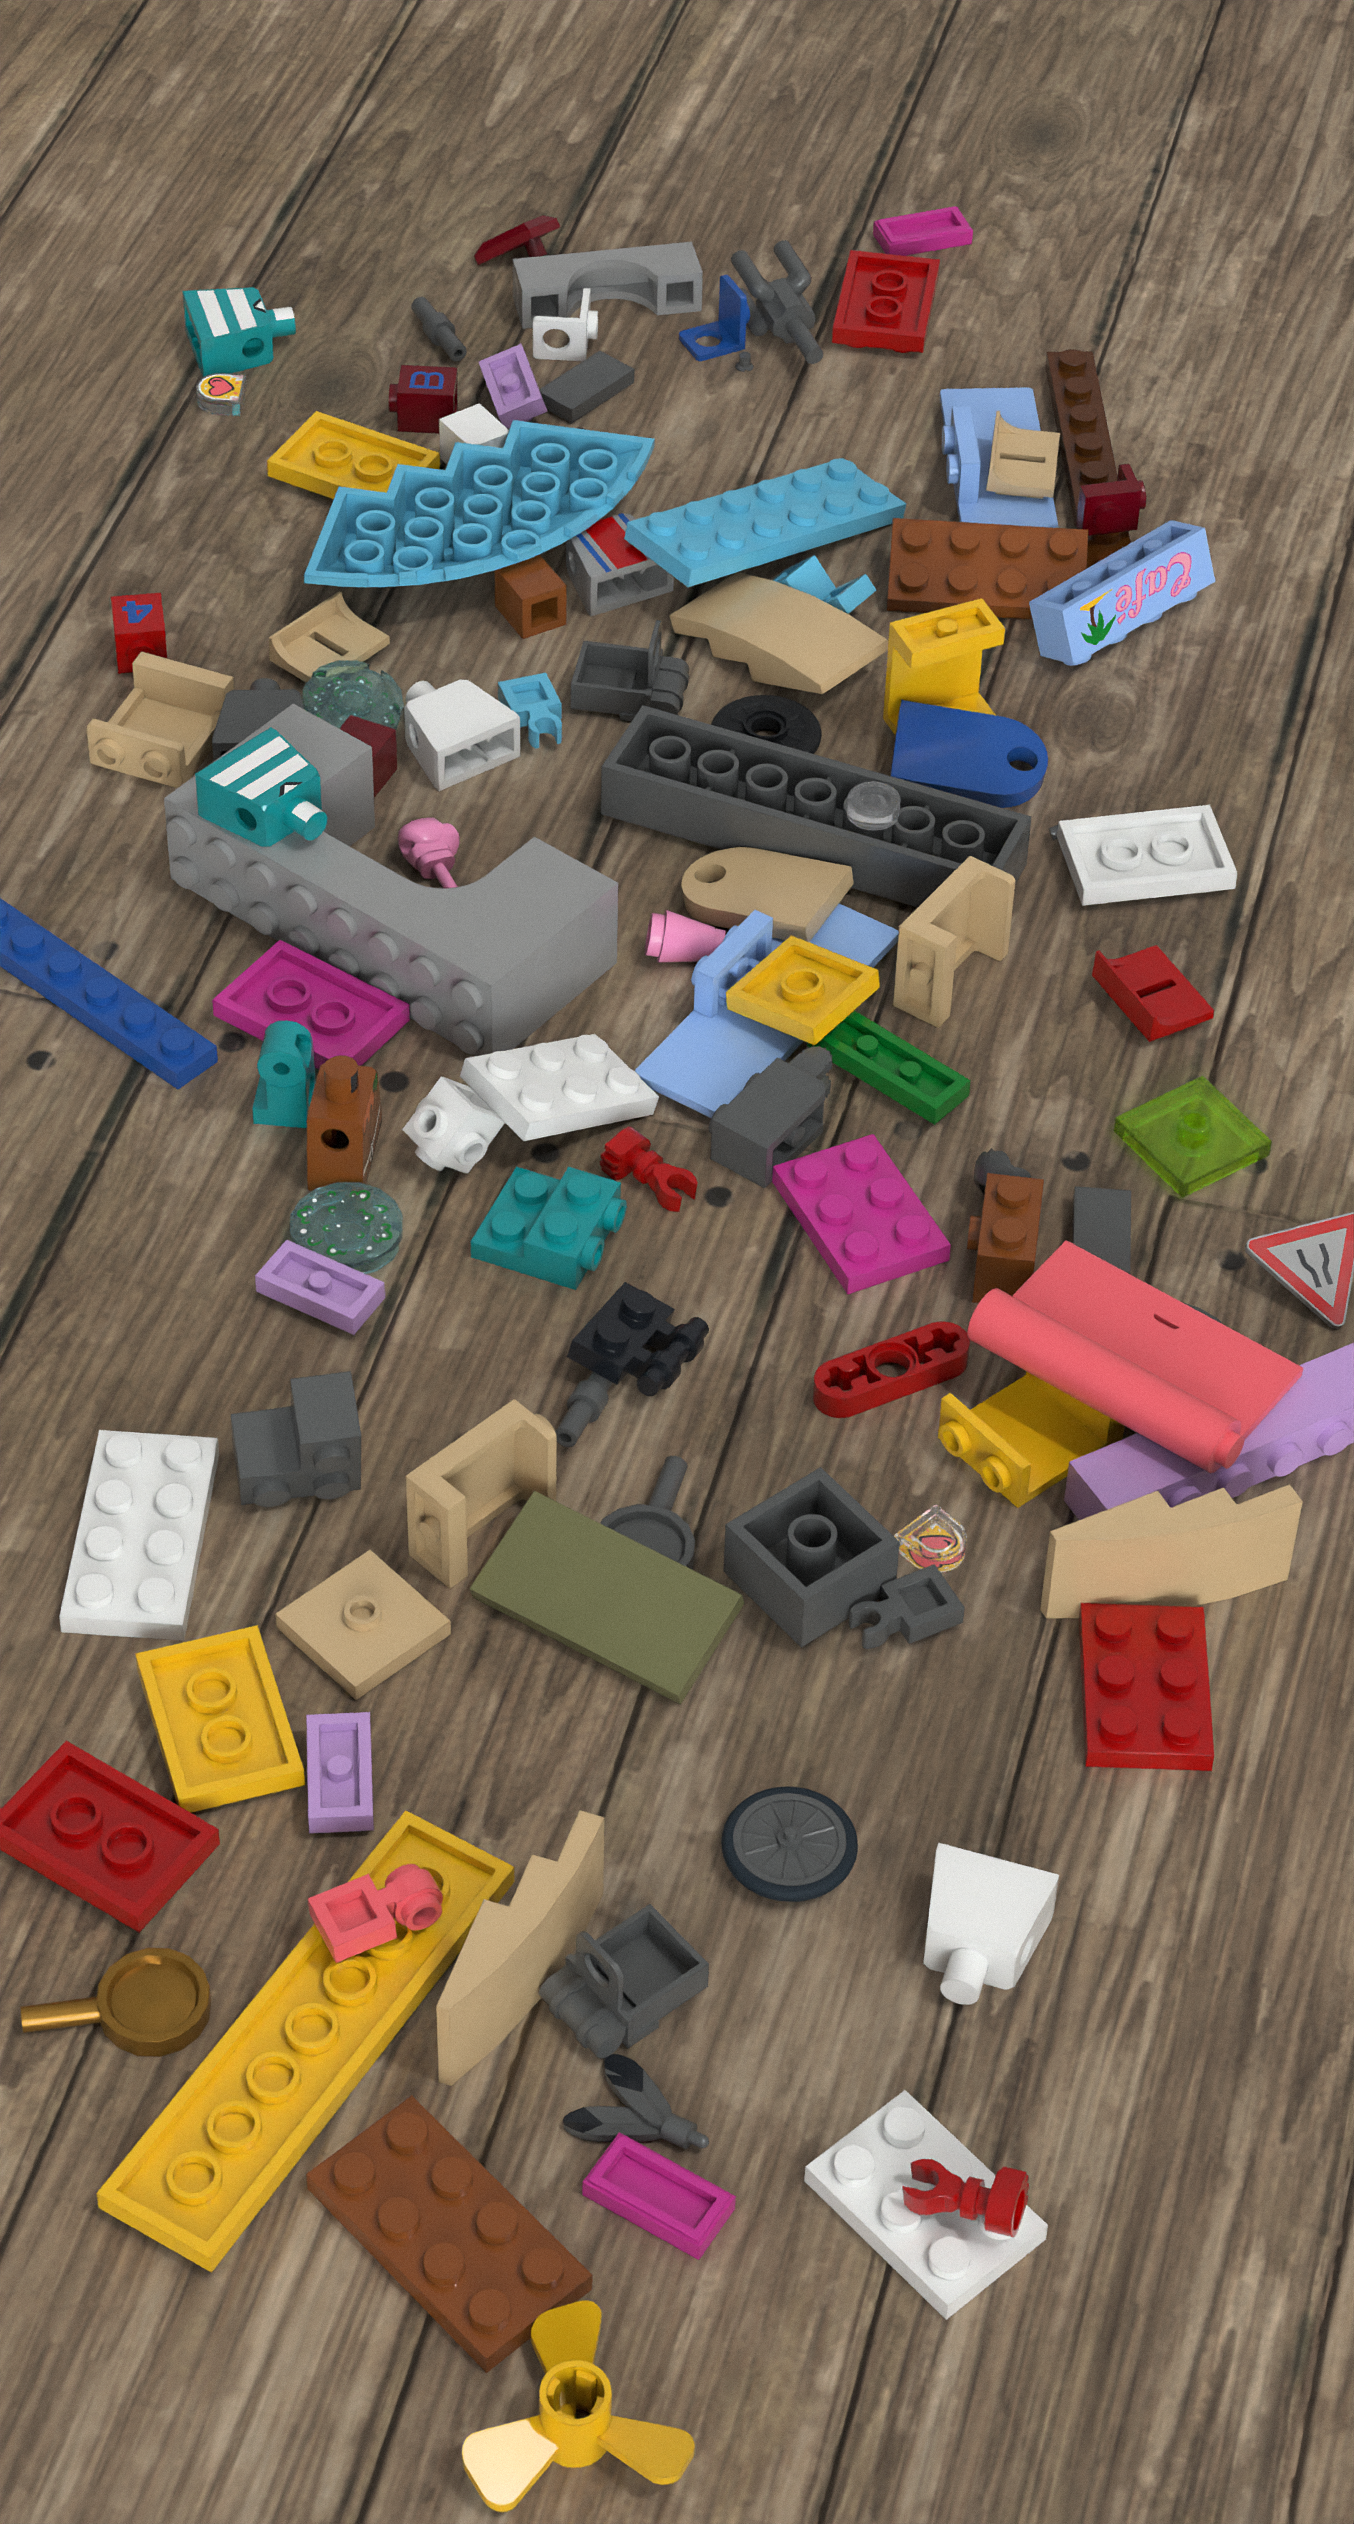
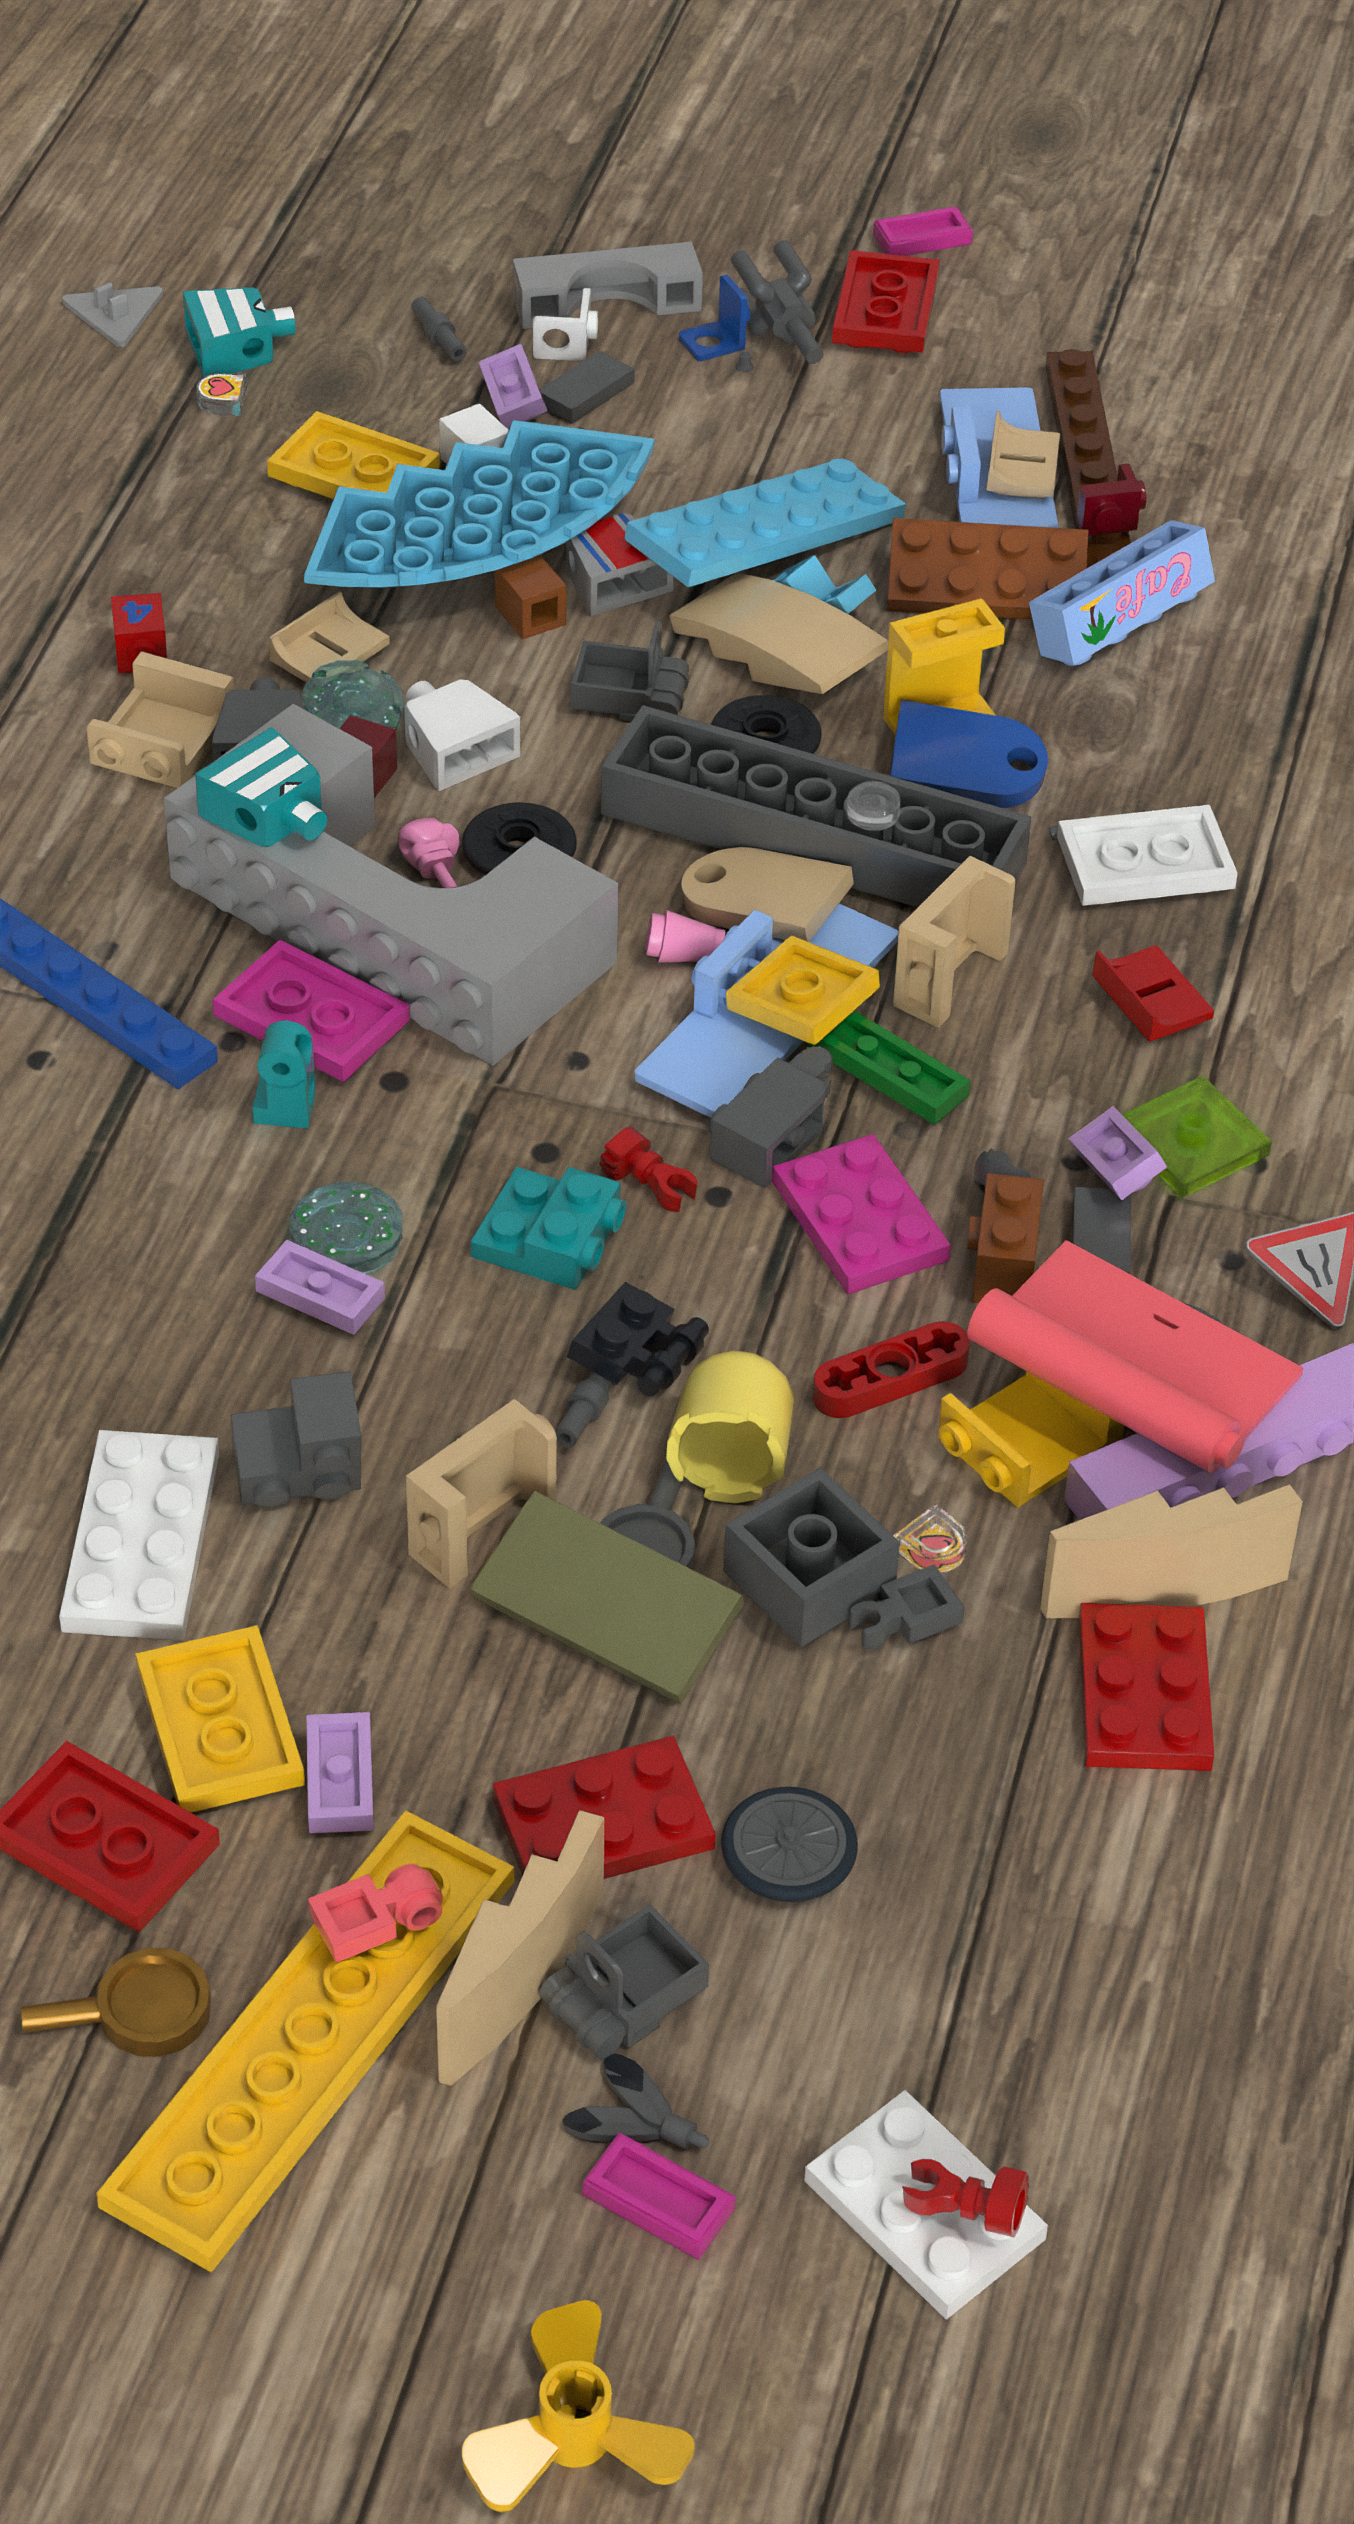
(114, 312): none -> light grey piece
(345, 1100): dark orange torso -> none
(363, 1624): tan plate -> none
(423, 397): dark red brick -> none
(448, 2232): dark orange plate -> none
(452, 1126): white brick -> none
(488, 833): none -> black wheel
(525, 234): dark red piece -> none
(535, 703): medium azure plate -> none
(559, 1086): white plate -> none
(639, 1790): none -> red plate
(732, 1427): none -> light yellow cylinder
(984, 1920): white torso -> none
(1118, 1153): none -> lavender plate

